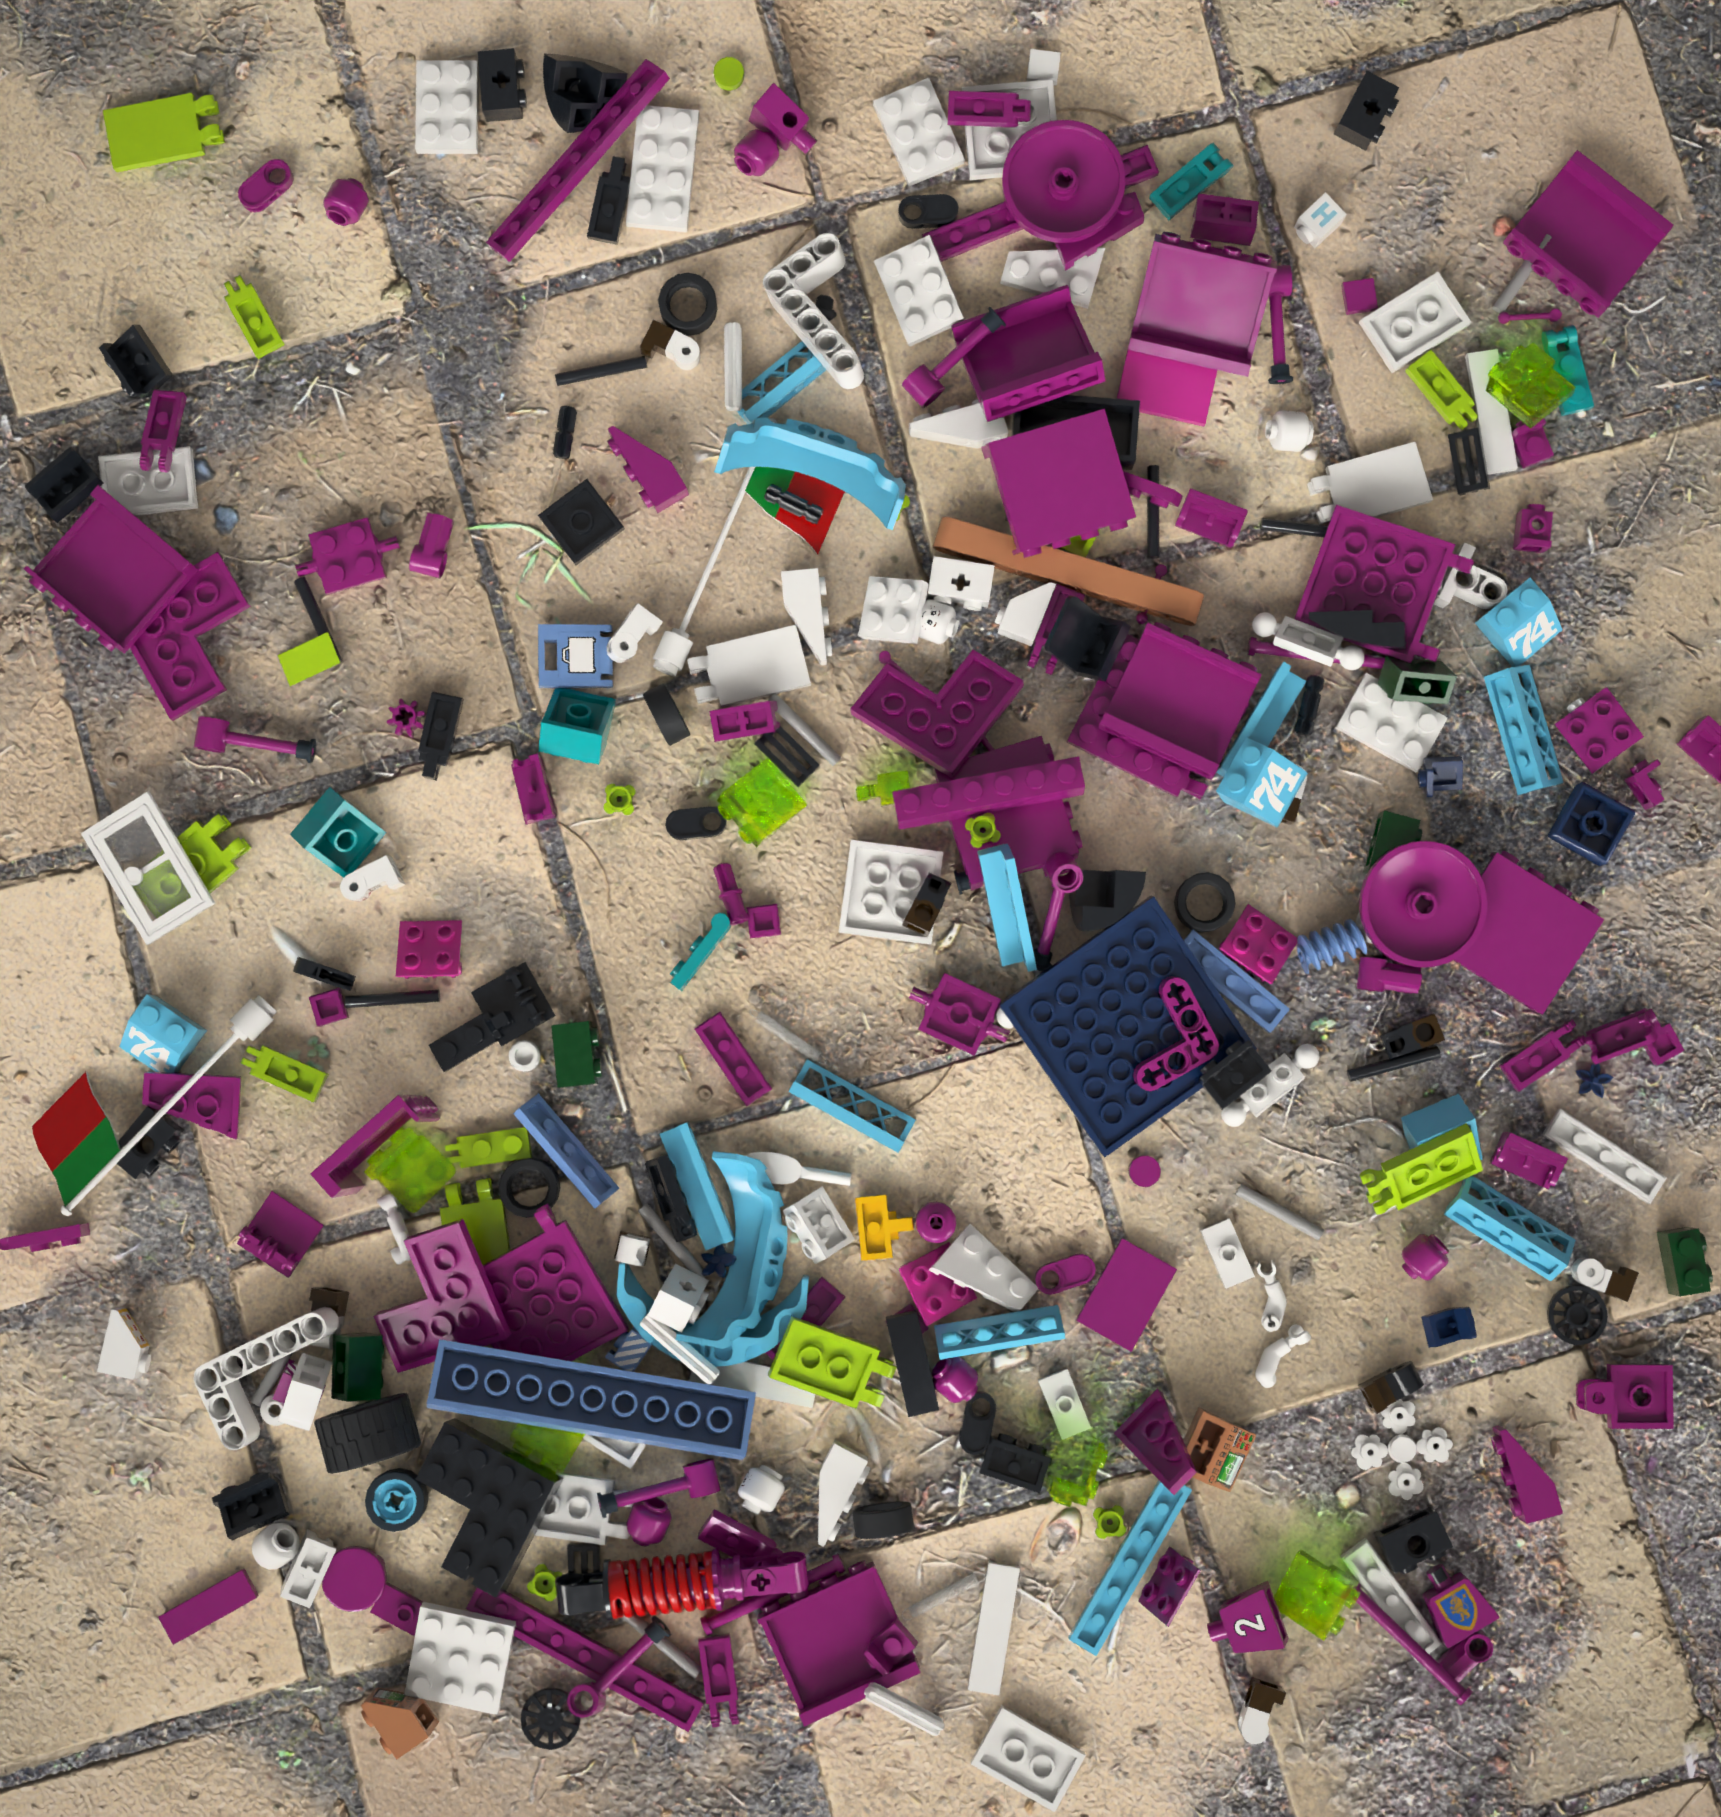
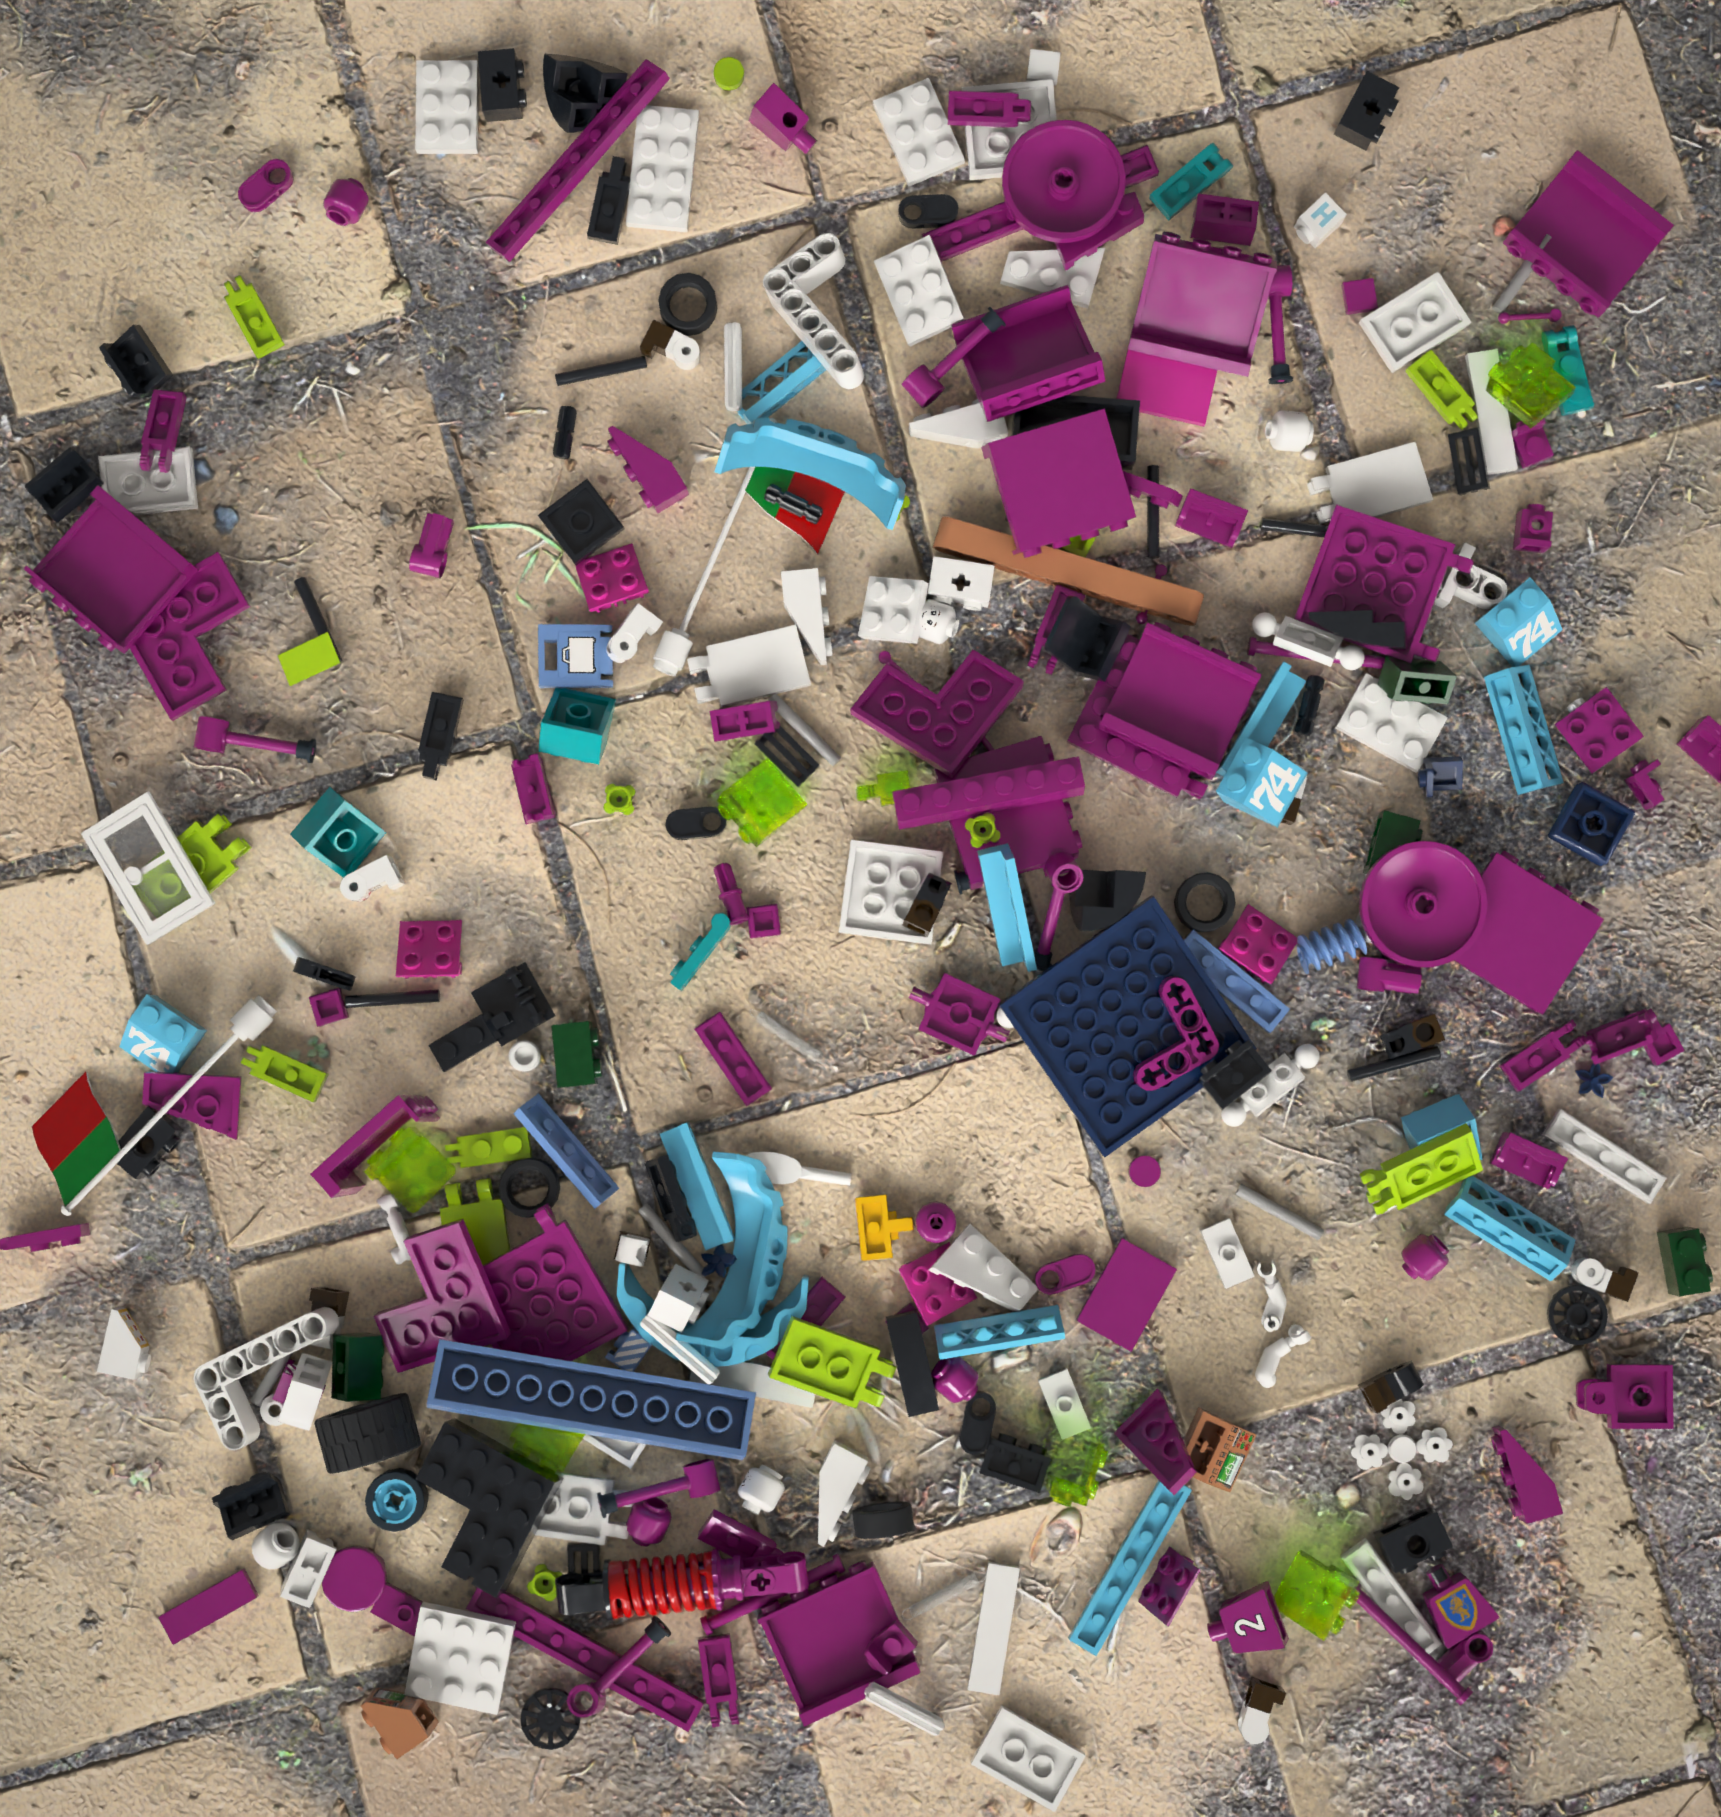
(160, 131): lime tile -> none
(280, 1234): magenta hinge -> none
(347, 556): magenta plate -> none
(398, 714): magenta gear -> none
(611, 578): none -> dark pink hinge
(666, 714): black tyre -> none
(667, 1647): light grey bar -> none
(756, 153): magenta head -> none
(818, 1225): white bracket -> none
(825, 305): black piece -> none
(846, 1116): medium azure fence -> none
(1024, 614): white slope -> none
(1116, 1528): lime plate -> none
(1449, 1326): dark blue bracket -> none

